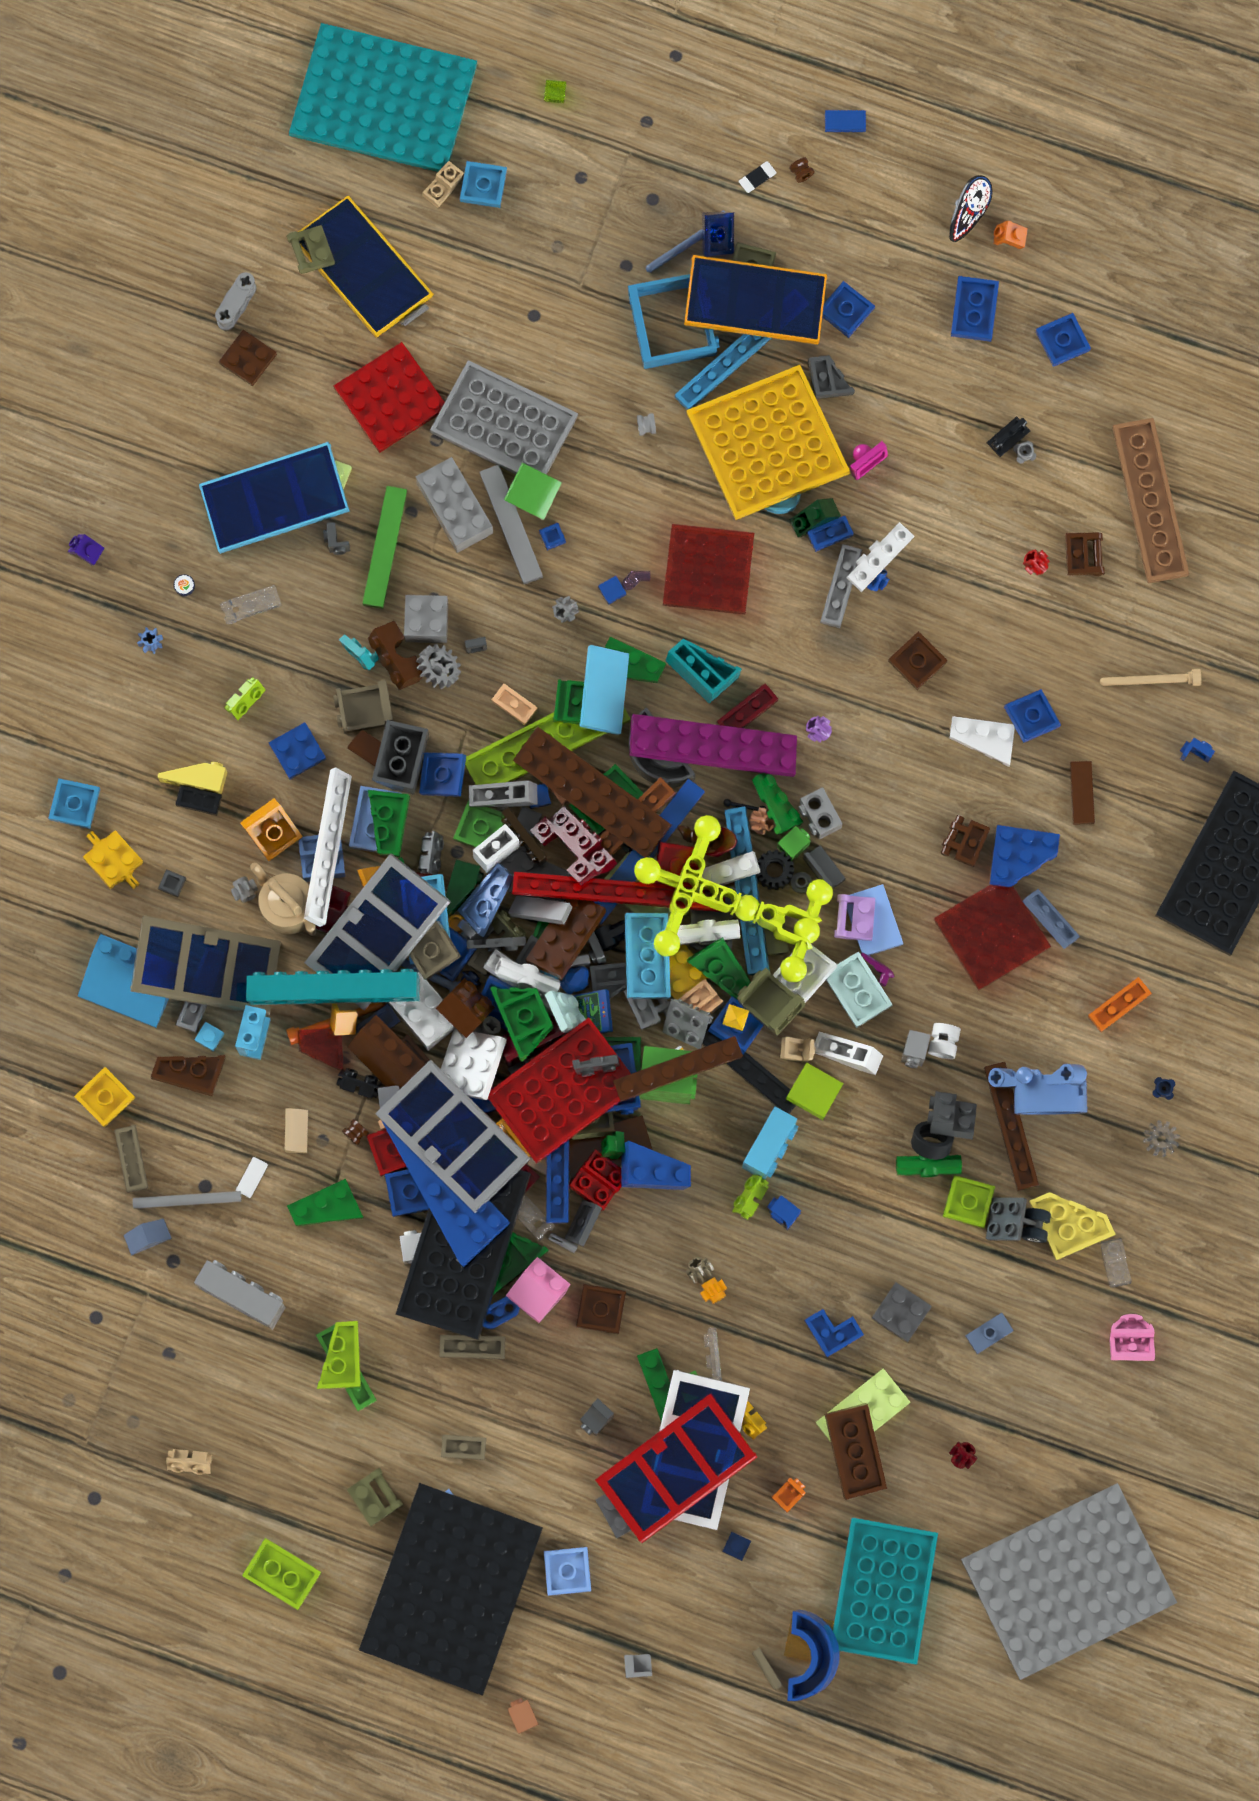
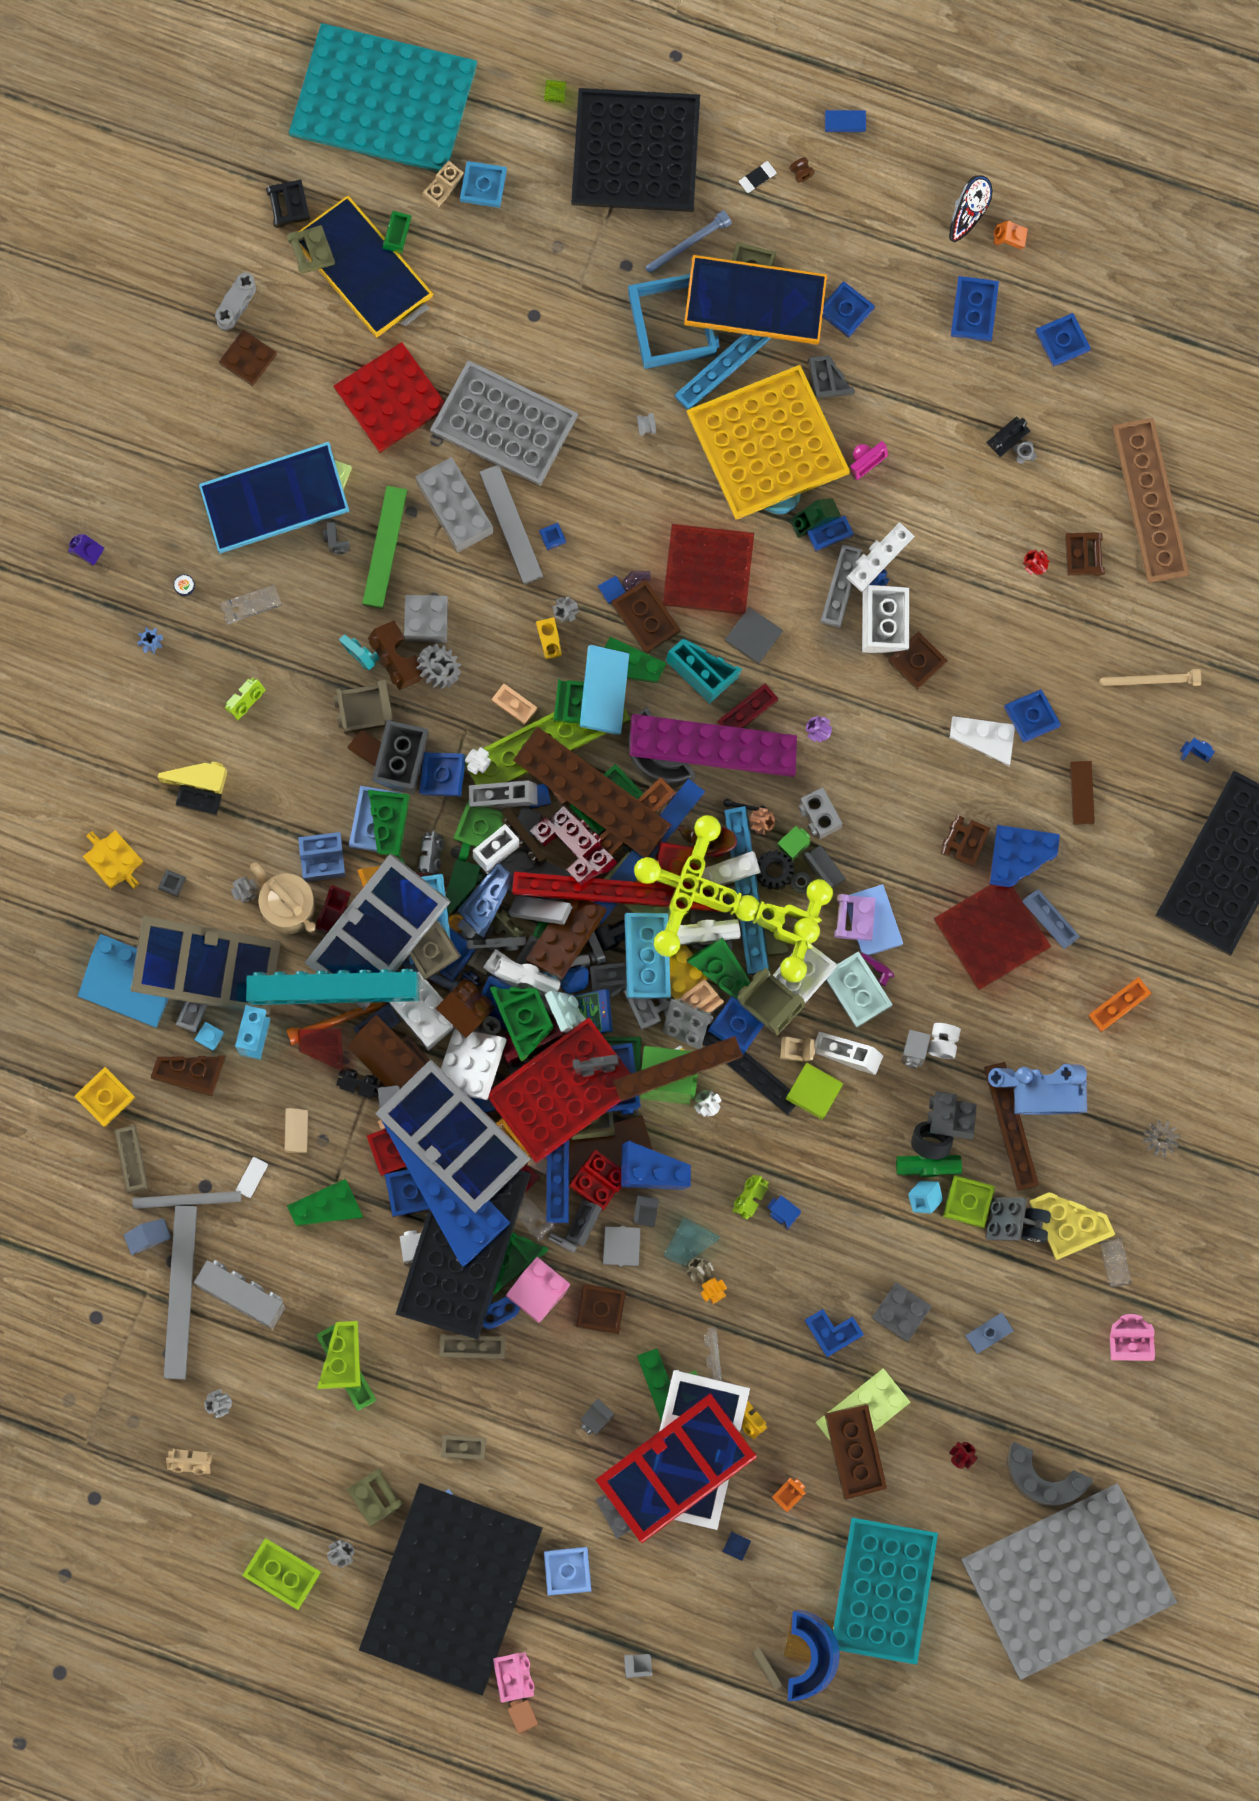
(74, 803): dark azure plate -> none
(180, 1292): none -> light grey tile
(218, 1403): none -> light grey gear
(271, 829): light orange slope -> none
(295, 203): none -> black plate
(297, 750): blue plate -> none
(327, 847): white plate -> none
(340, 1553): none -> light grey gear
(343, 1021): light orange panel -> none
(355, 1132): reddish brown wheel -> none
(397, 231): none -> green tile
(464, 852): none -> green tile
(476, 645): dark grey tile -> none
(478, 760): none -> white gear
(513, 1677): none -> bright pink bracket
(532, 491): bright green slope -> none
(549, 638): none -> yellow leg
(613, 1145): green piece -> none
(621, 1246): none -> light grey piece
(635, 150): none -> black plate
(645, 616): none -> reddish brown plate
(645, 1211): none -> dark grey panel
(689, 1242): none -> clear light blue wing
(707, 1103): none -> white gear
(717, 233): clear blue slope -> none
(735, 1017): yellow slope -> none
(753, 635): none -> dark grey tile
(770, 1143): medium azure brick -> none
(777, 802): green wing -> none
(885, 619): none -> white slope
(925, 1196): none -> medium azure panel
(1035, 1488): none -> dark grey brick
(1168, 1084): dark blue plate -> none

